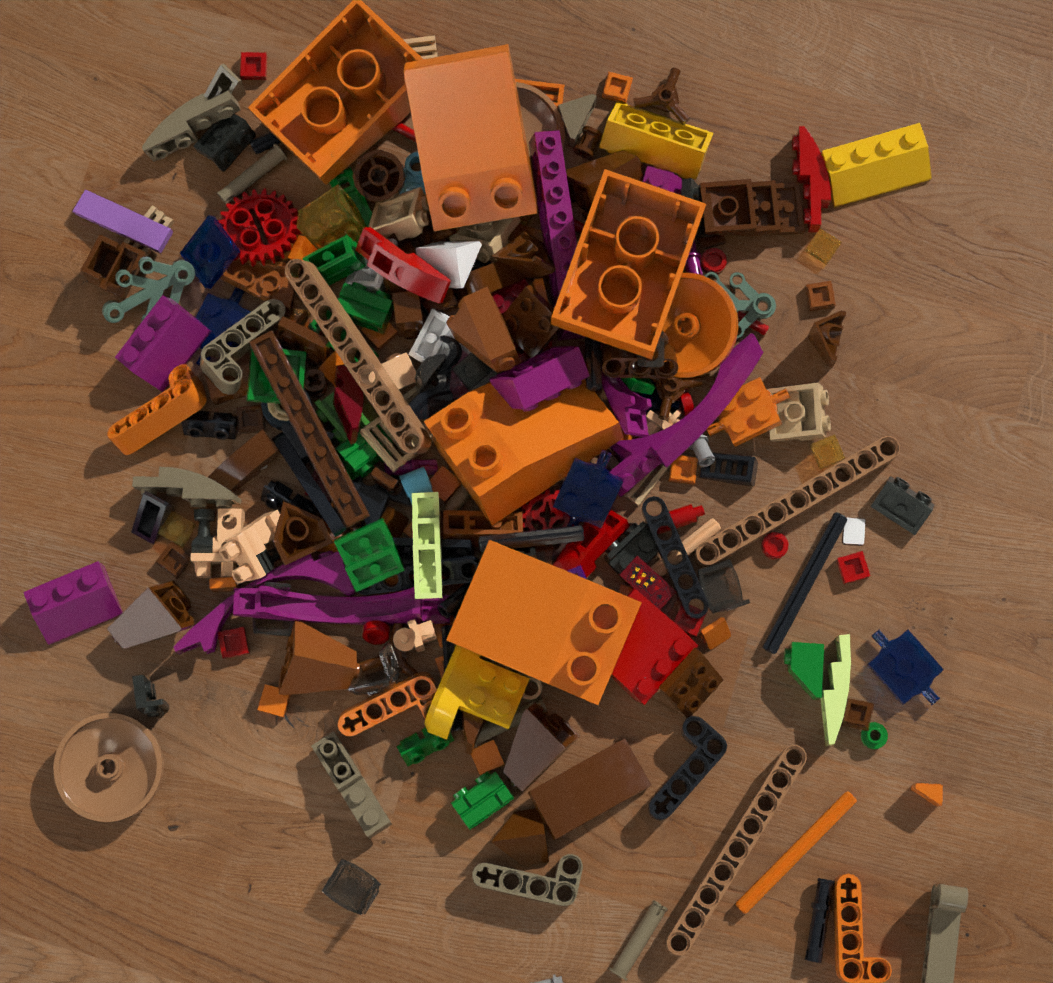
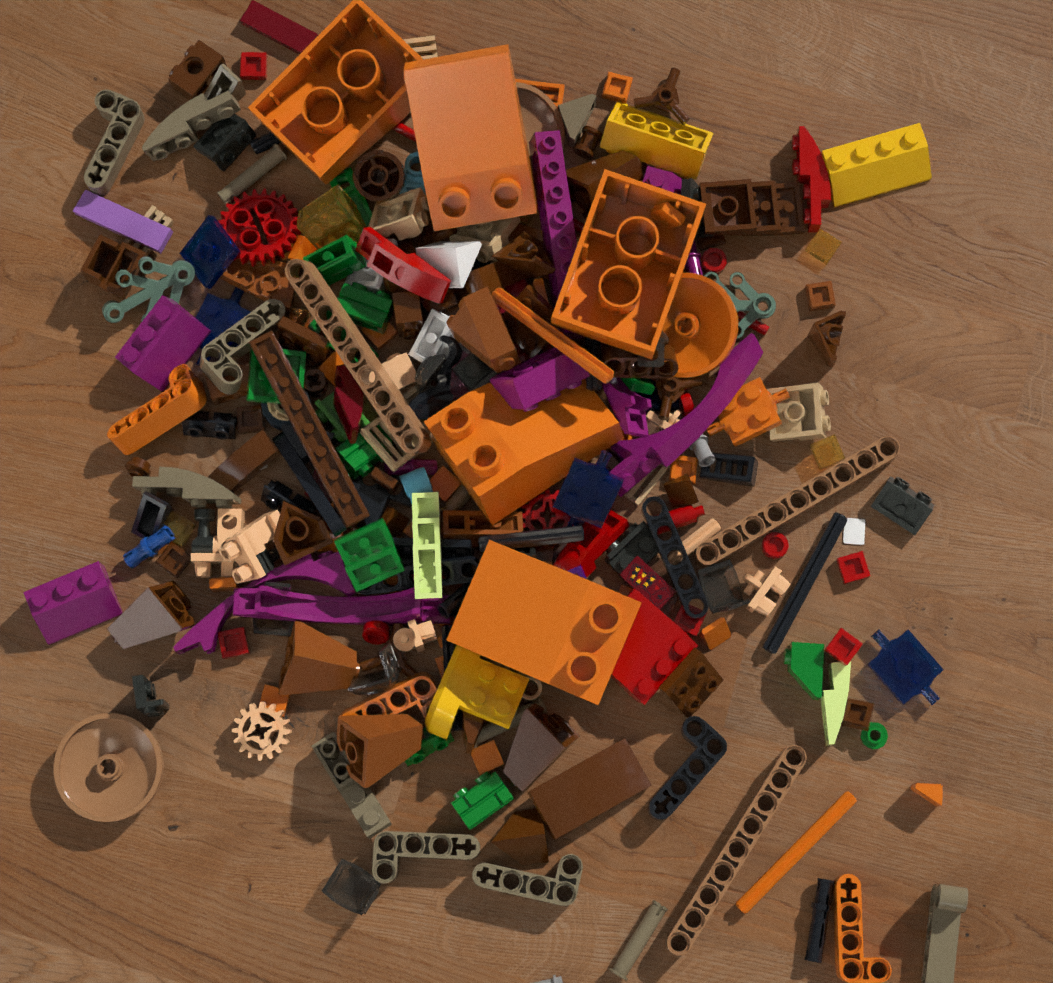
(108, 145): none -> dark tan beam
(138, 467): none -> reddish brown plate
(149, 547): none -> blue pin
(196, 56): none -> reddish brown brick
(266, 741): none -> light nougat gear
(277, 27): none -> dark red tile
(377, 744): none -> dark orange slope
(426, 851): none -> dark tan beam
(553, 335): none -> orange axle
(668, 215): none -> orange tile
(681, 491): none -> reddish brown slope
(774, 582): none -> light nougat hips
(843, 646): none -> red tile

